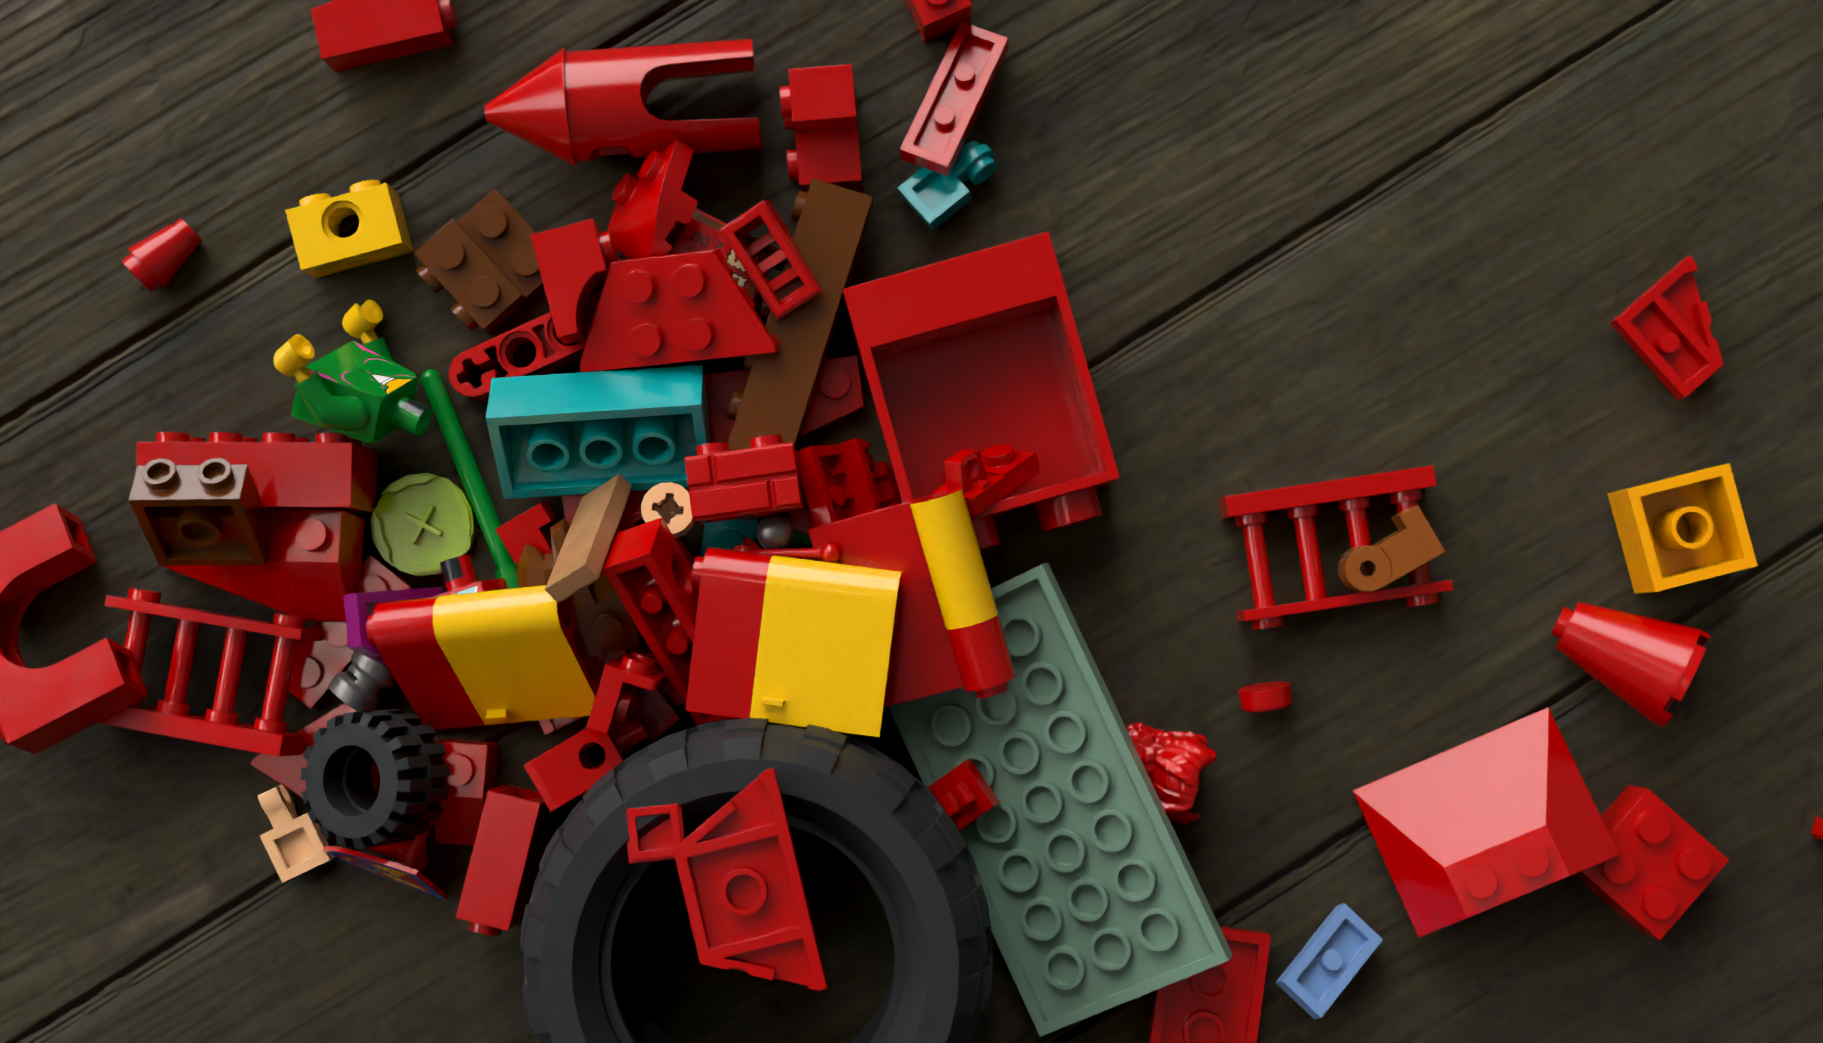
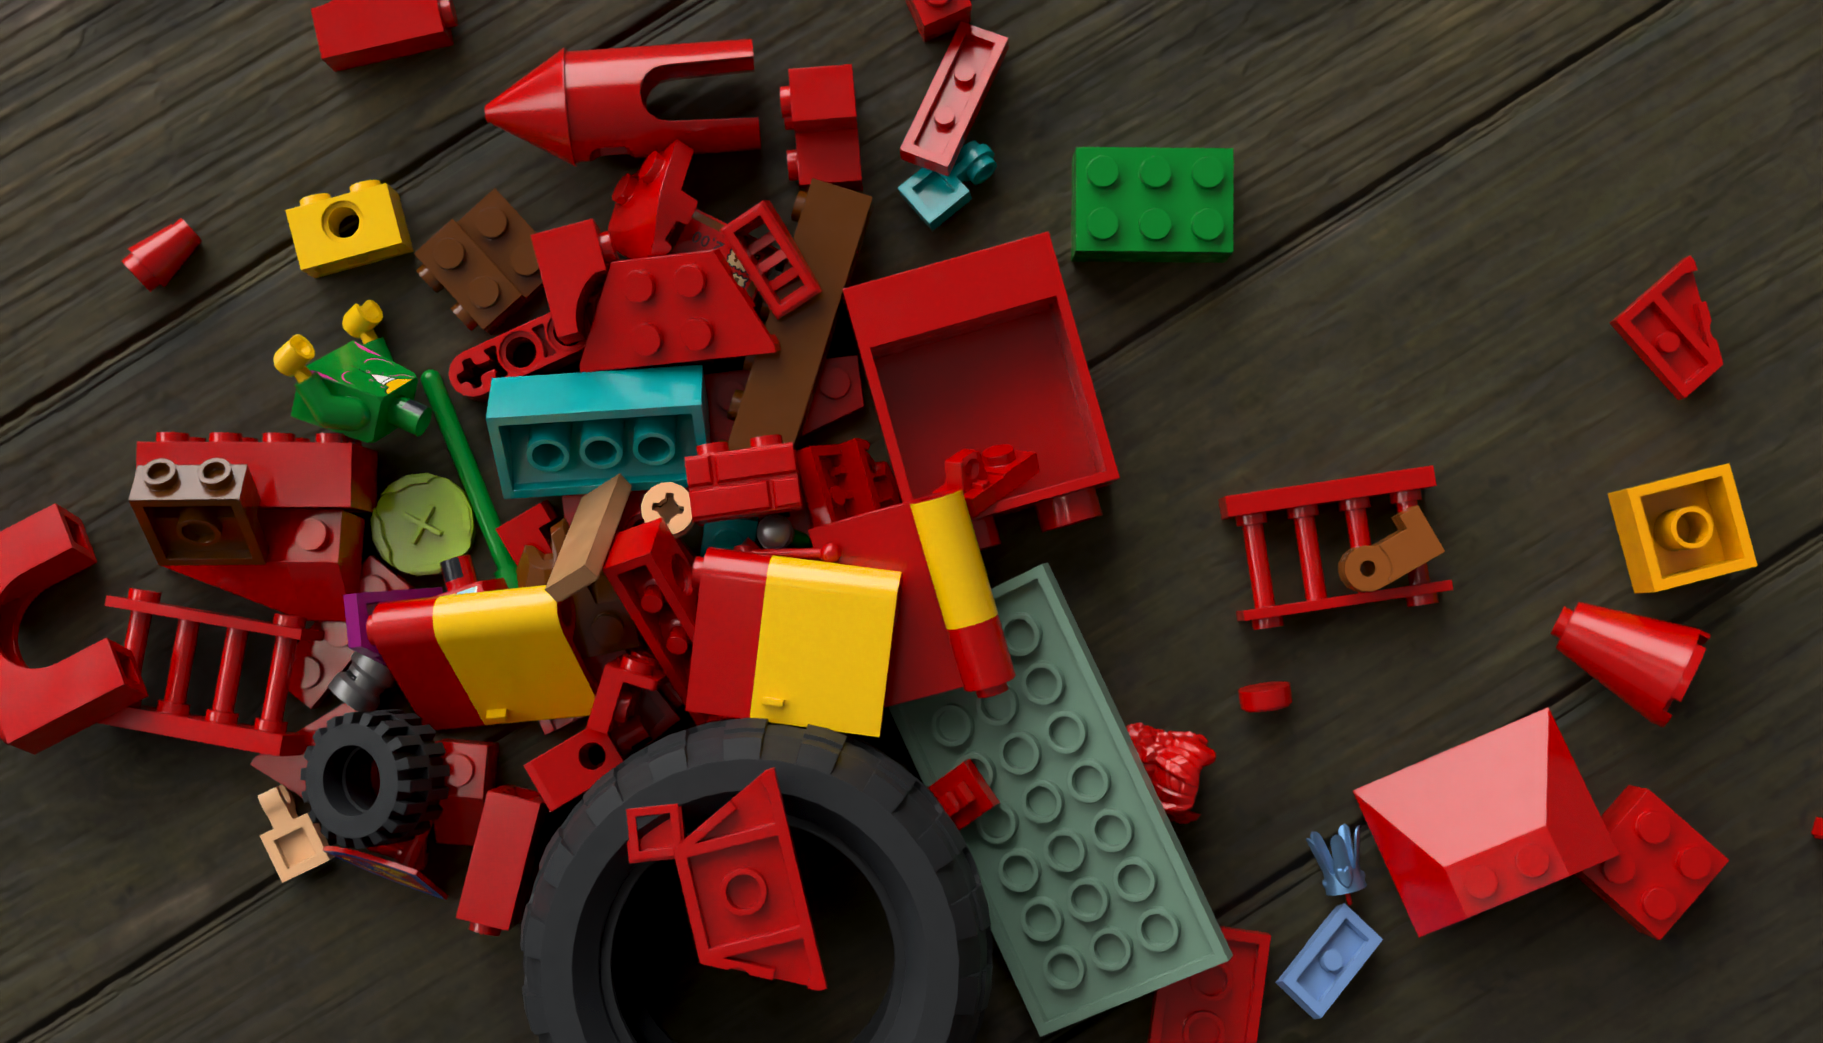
(1152, 204): none -> green brick
(1342, 871): none -> flat silver piece

